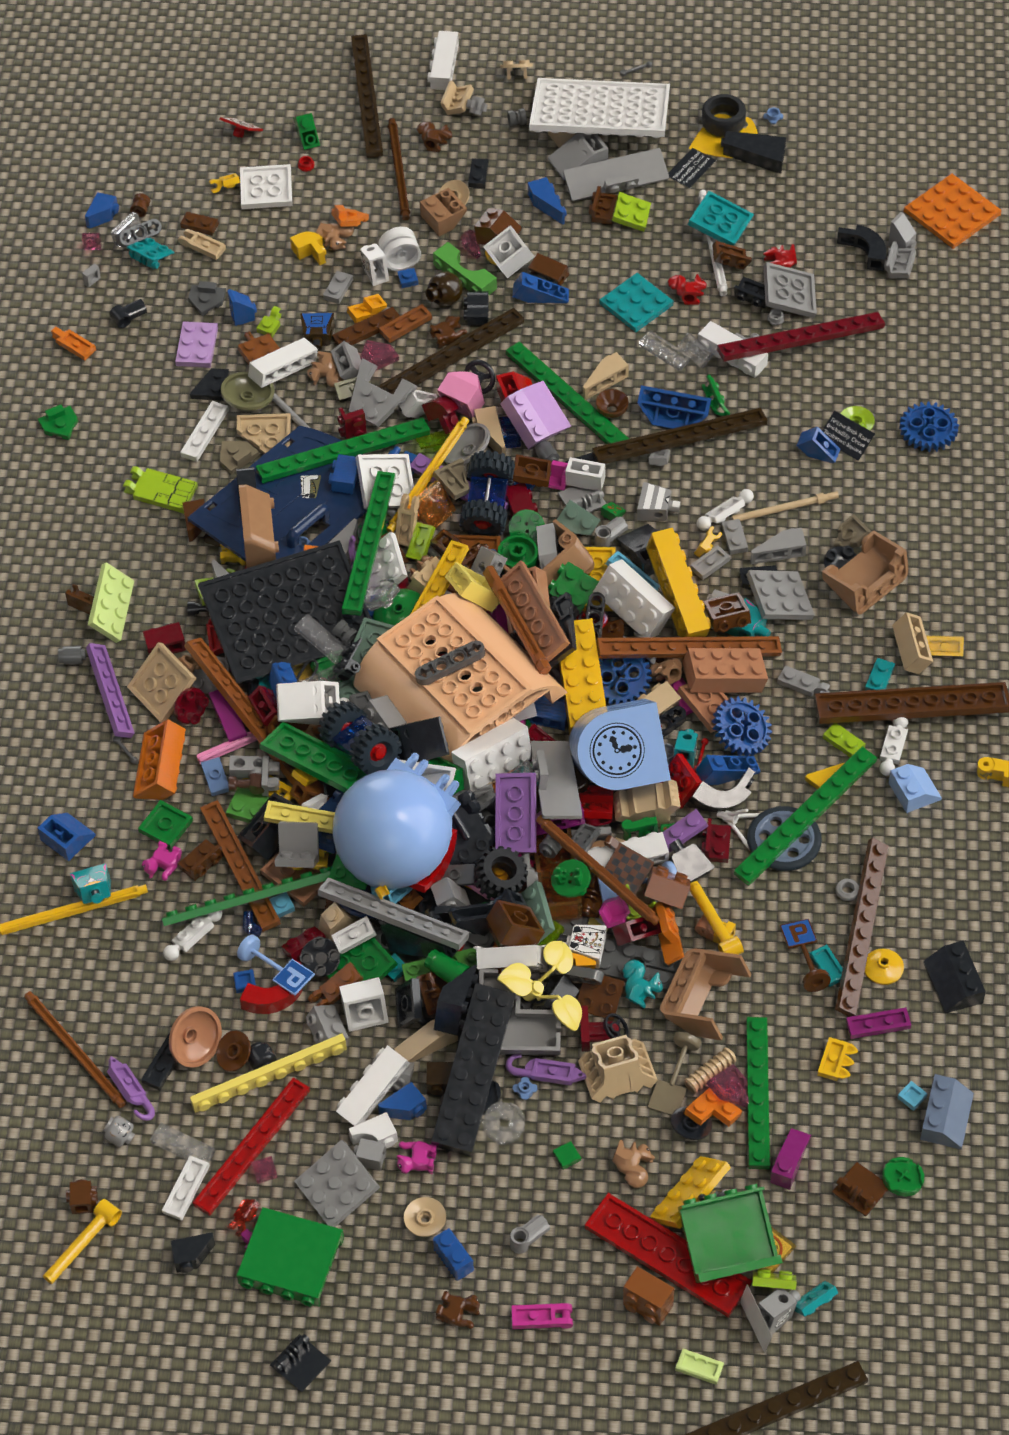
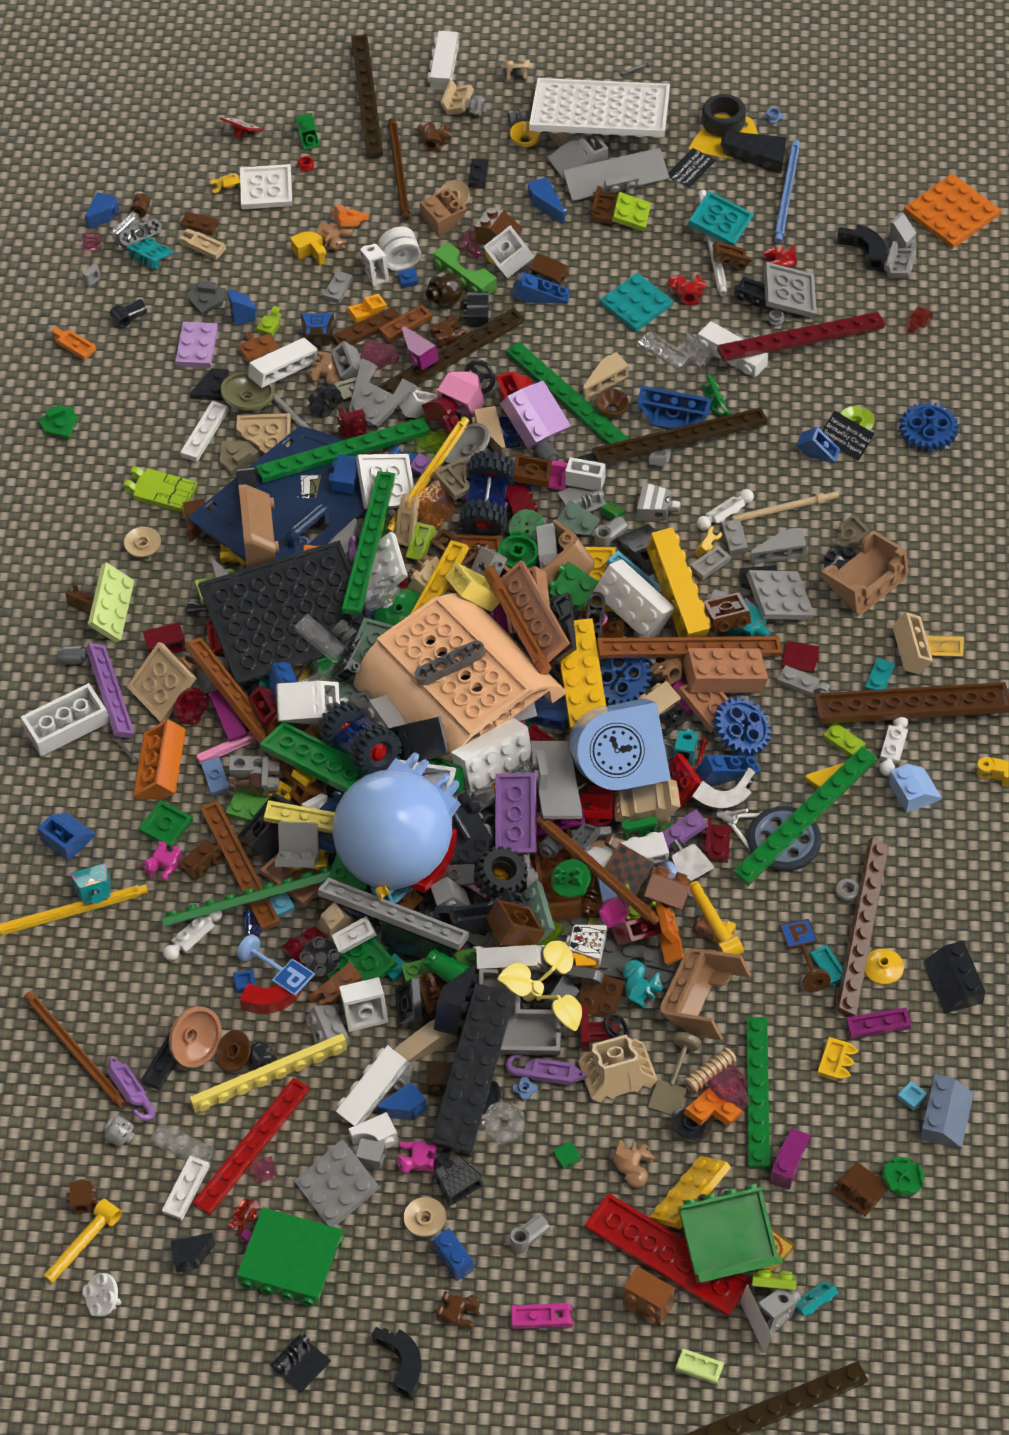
(65, 719): none -> white brick
(101, 1294): none -> white plate
(142, 536): none -> tan dish
(332, 398): none -> black plate
(410, 1374): none -> black arch
(420, 350): none -> slope
(456, 1178): none -> torso
(520, 131): none -> yellow piece
(784, 205): none -> medium blue piece
(800, 656): none -> dark red piece
(919, 317): none -> clear red plate

